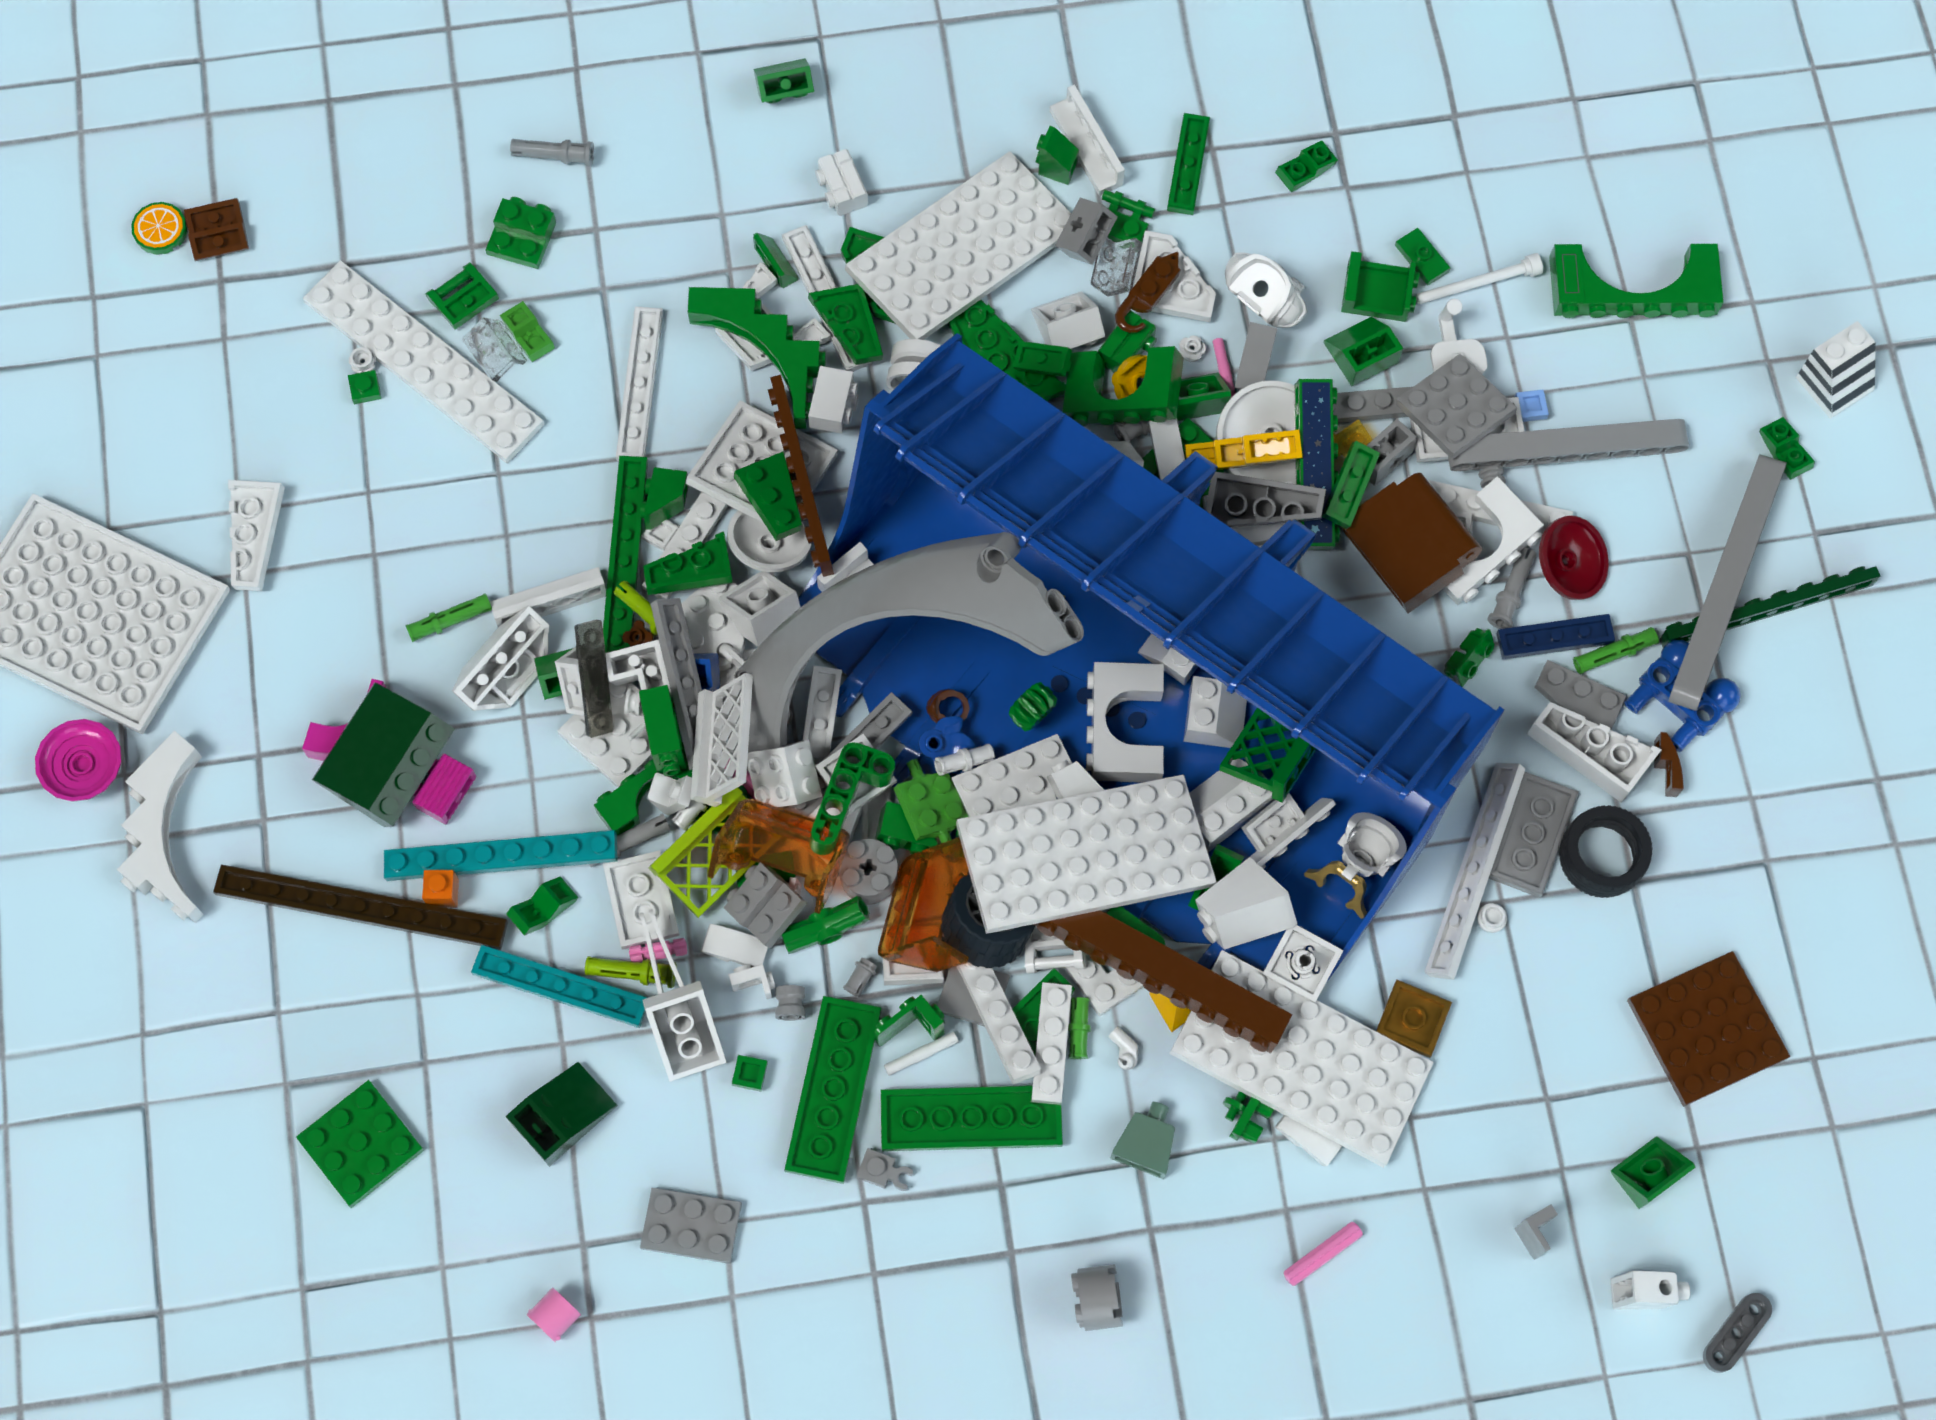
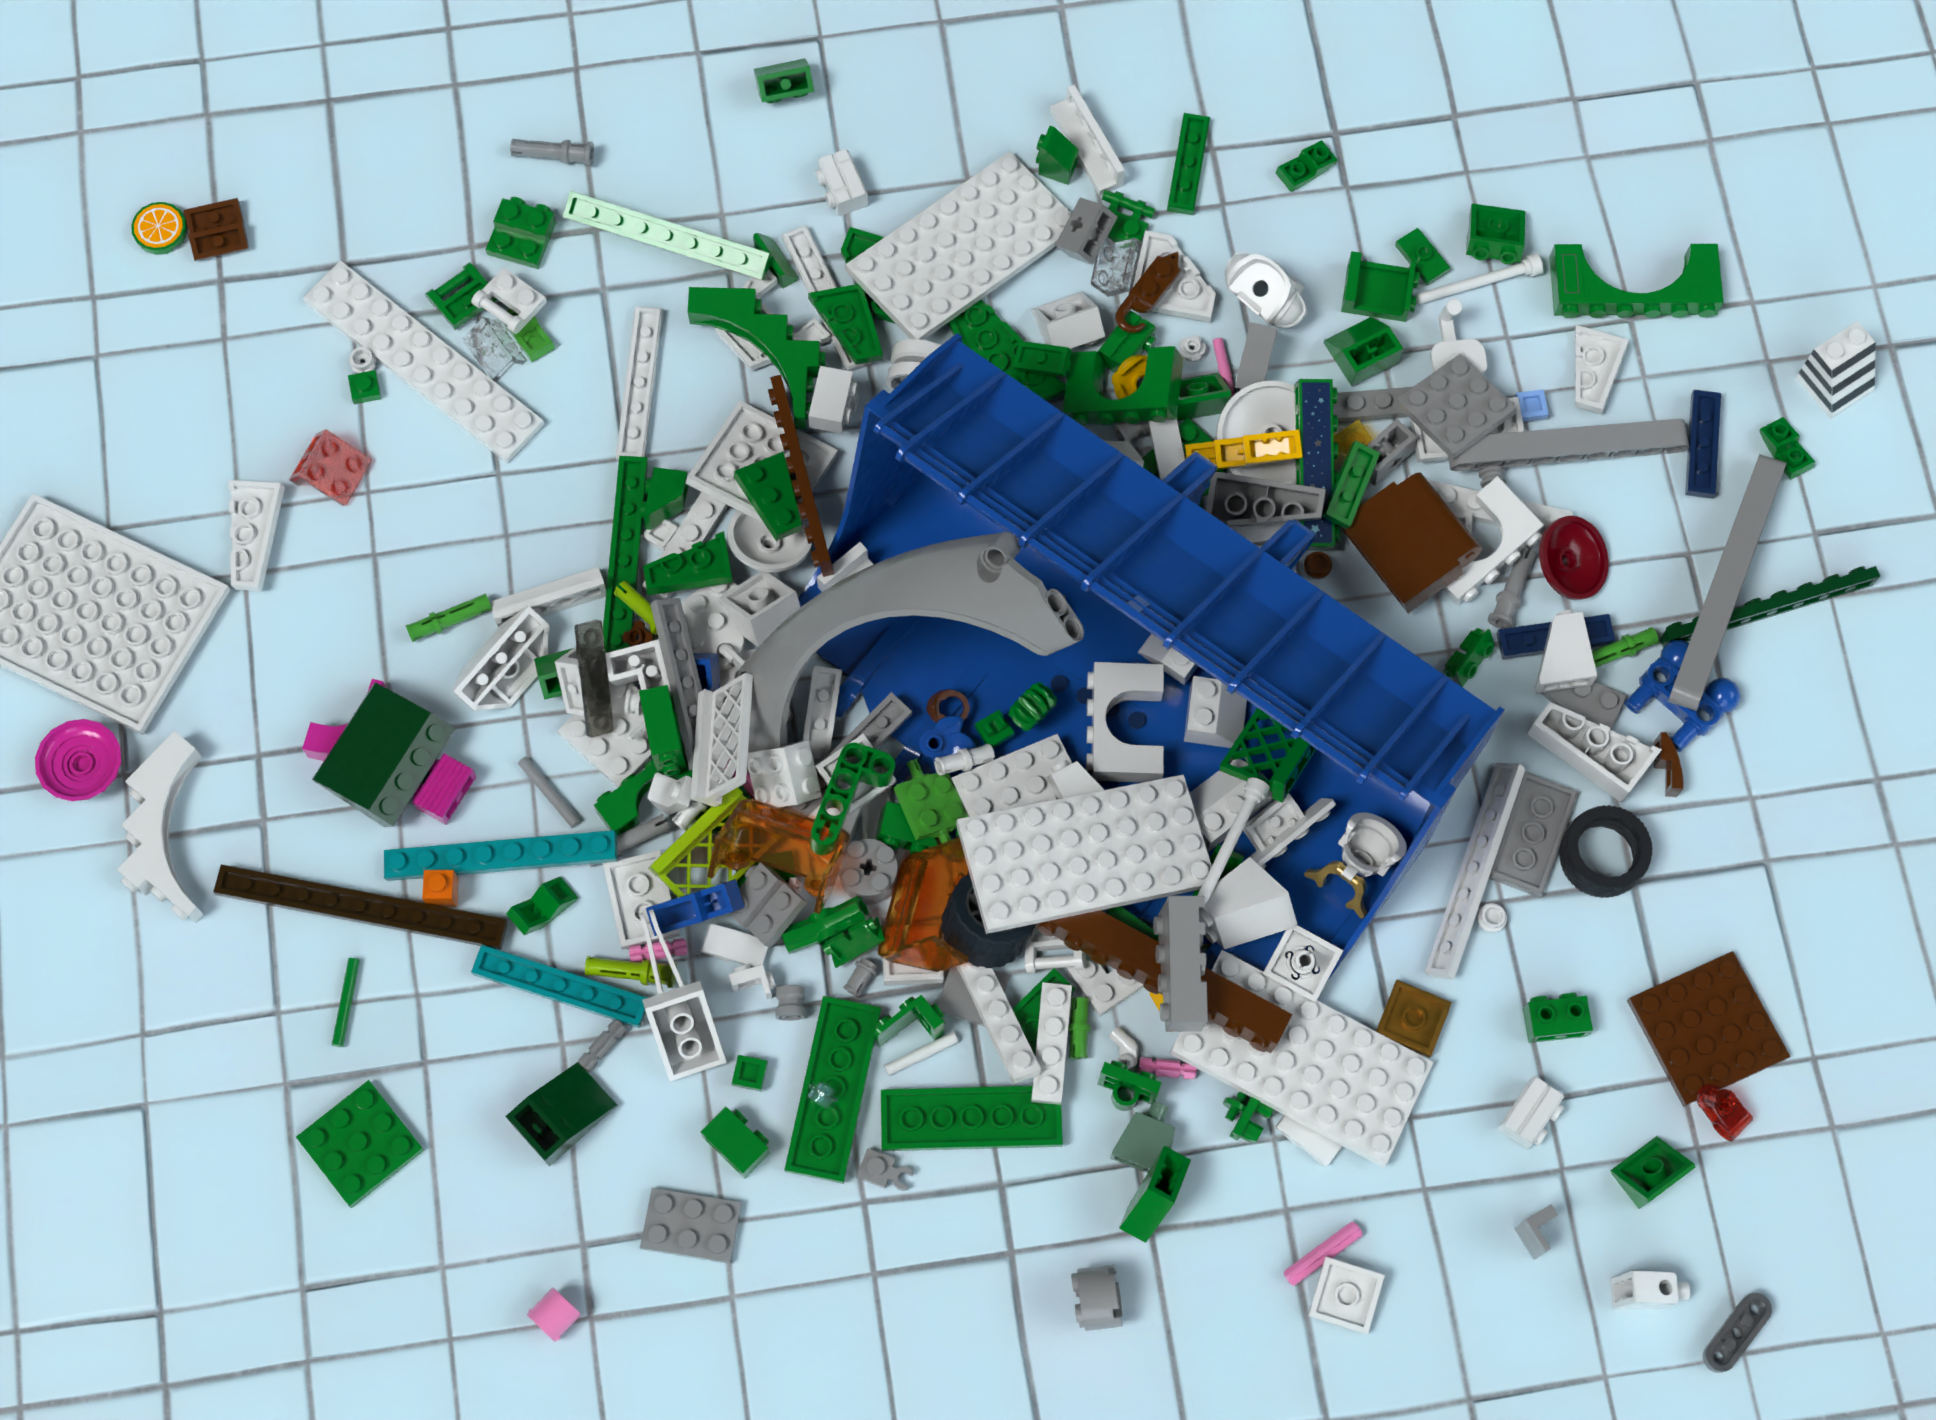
(331, 467): none -> clear red bracket
(345, 1002): none -> green bar
(512, 293): none -> white plate
(549, 792): none -> light grey bar
(602, 1045): none -> light grey axle
(667, 235): none -> plate
(697, 906): none -> blue slope
(736, 1141): none -> green brick
(822, 1094): none -> clear light blue plate
(858, 940): none -> green hinge
(994, 729): none -> green tile
(1142, 1085): none -> green plate
(1155, 1194): none -> green slope
(1167, 1068): none -> bright pink axle
(1181, 964): none -> light grey wedge
(1255, 791): none -> white piece
(1317, 565): none -> reddish brown plate
(1346, 1295): none -> white plate
(1496, 233): none -> green plate
(1531, 1113): none -> white brick
(1557, 1018): none -> green brick
(1566, 655): none -> white slope
(1596, 366): none -> white wing
(1703, 444): none -> dark blue plate
(1723, 1111): none -> clear red piece

